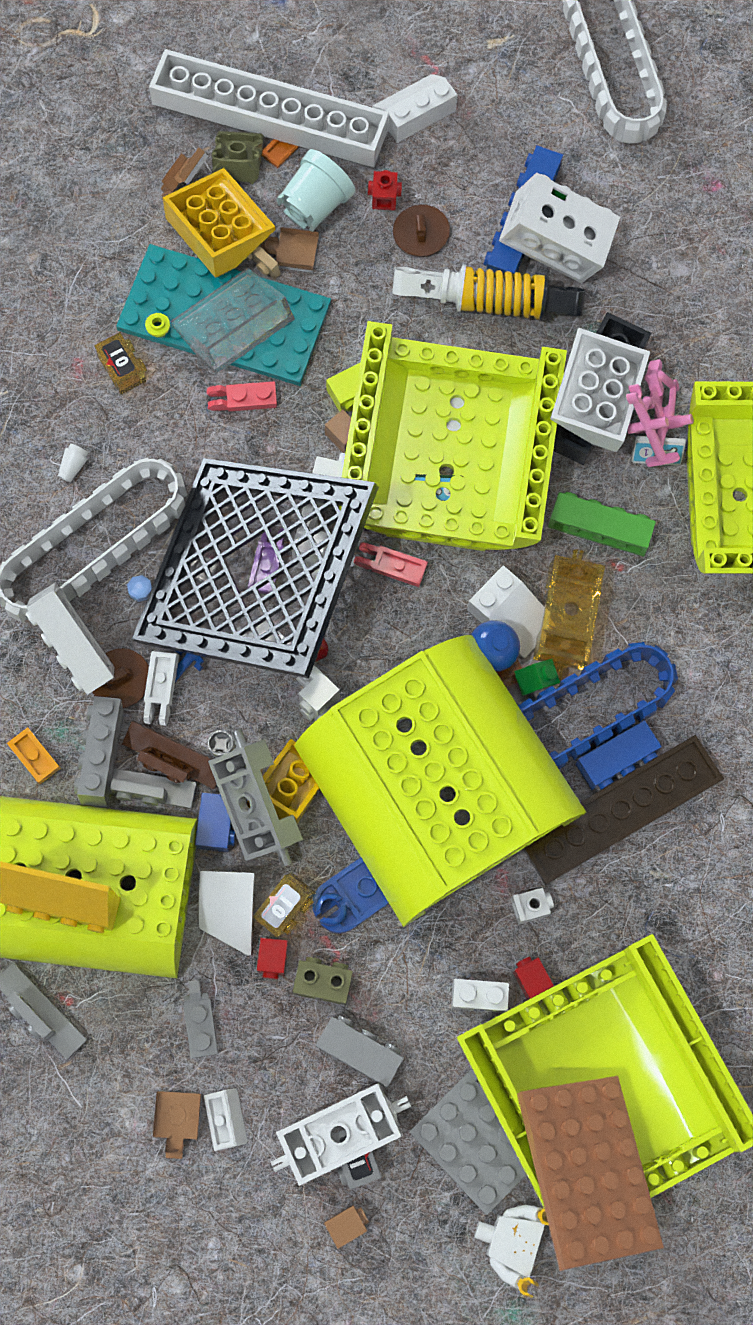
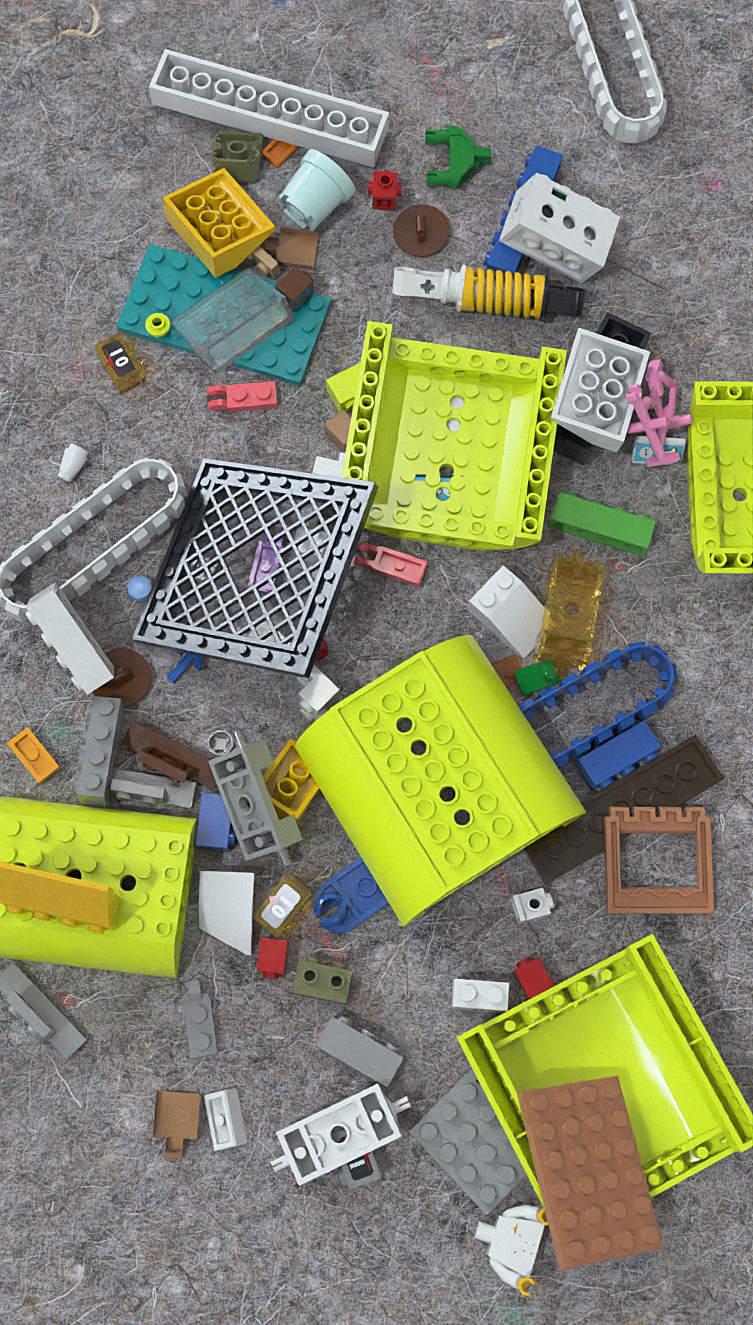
(160, 685): white hinge -> none
(183, 171): medium nougat piece -> none
(296, 287): none -> reddish brown brick
(347, 1225): medium nougat brick -> none
(418, 106): white slope -> none
(462, 156): none -> green connector
(498, 643): blue brick -> none
(658, 899): none -> nougat hinge

